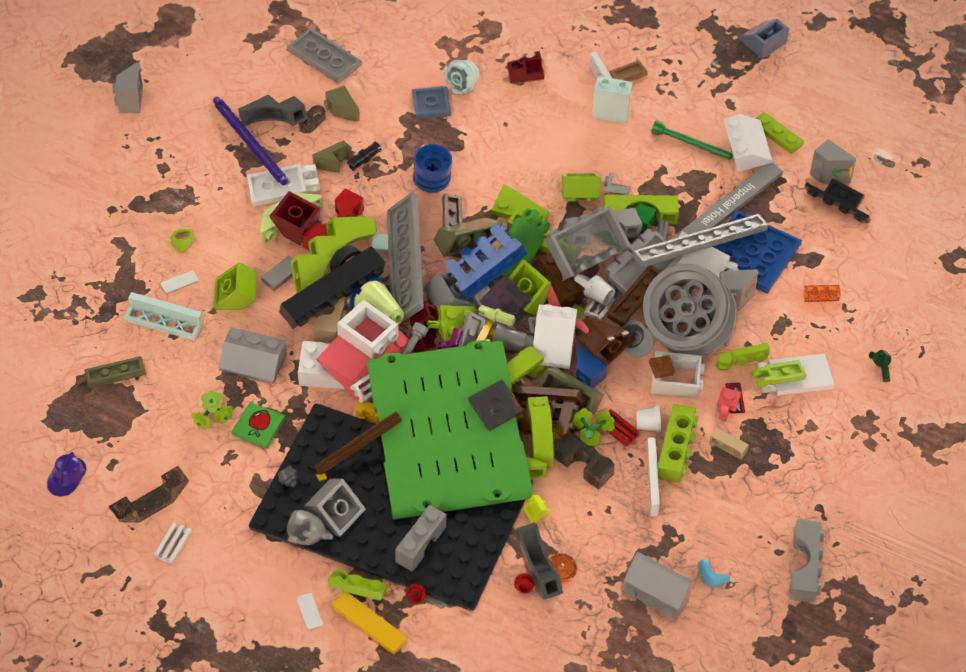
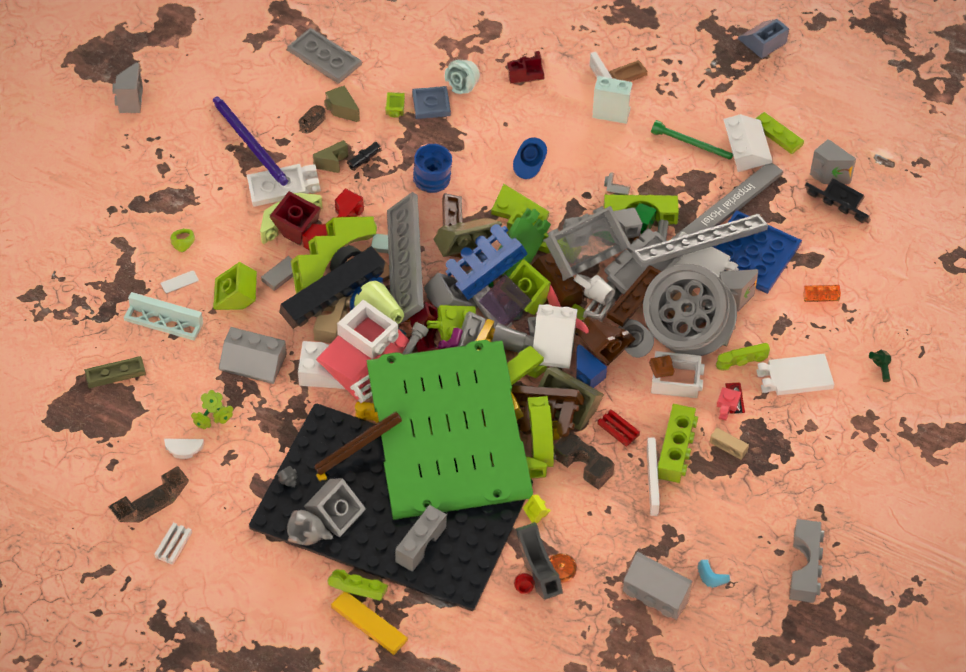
(66, 475): dark purple piece -> none
(183, 447): none -> white tile
(258, 425): bright green tile -> none
(267, 108): dark grey arch -> none
(309, 611): white sticker -> none
(395, 104): none -> lime bracket
(415, 599): red plate -> none
(495, 405): tile -> none
(496, 315): yellowish green axle -> none
(529, 158): none -> blue piece
(580, 186): lime slope -> none
(590, 435): lime plant -> none
(649, 419): white piece -> none
(778, 373): lime hinge -> none

